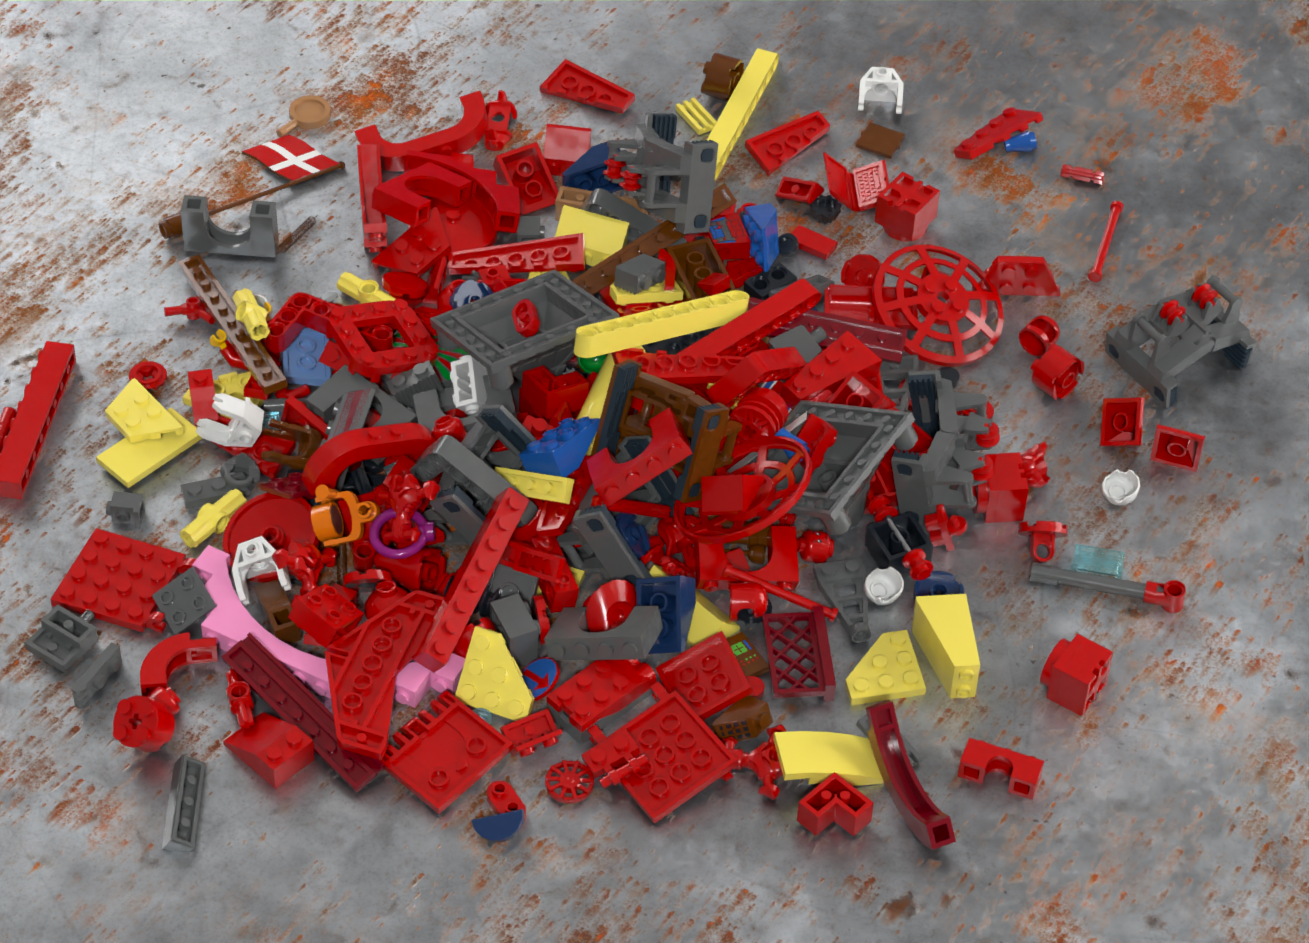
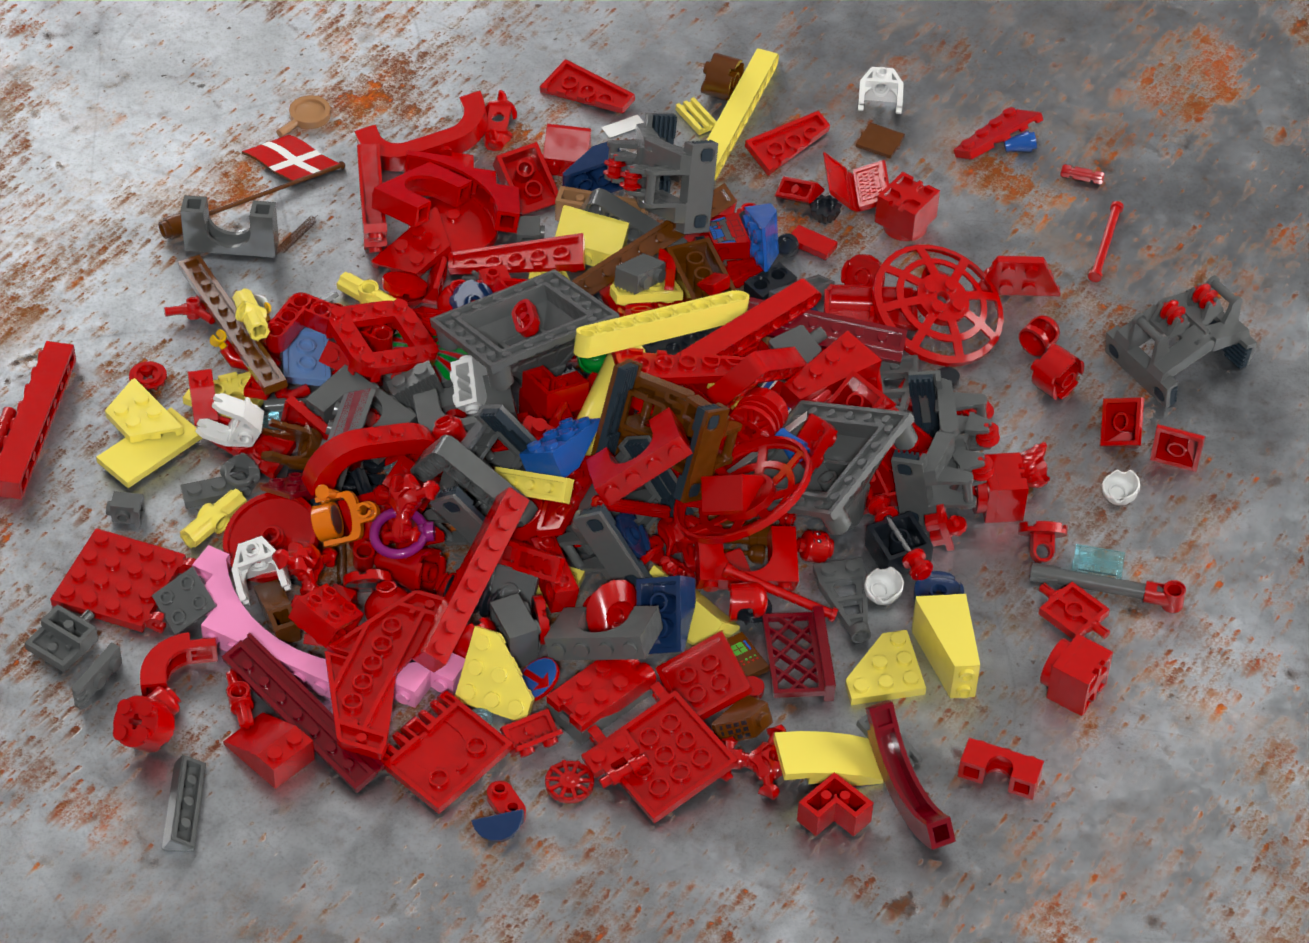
(622, 126): none -> white sticker
(1074, 611): none -> red plate

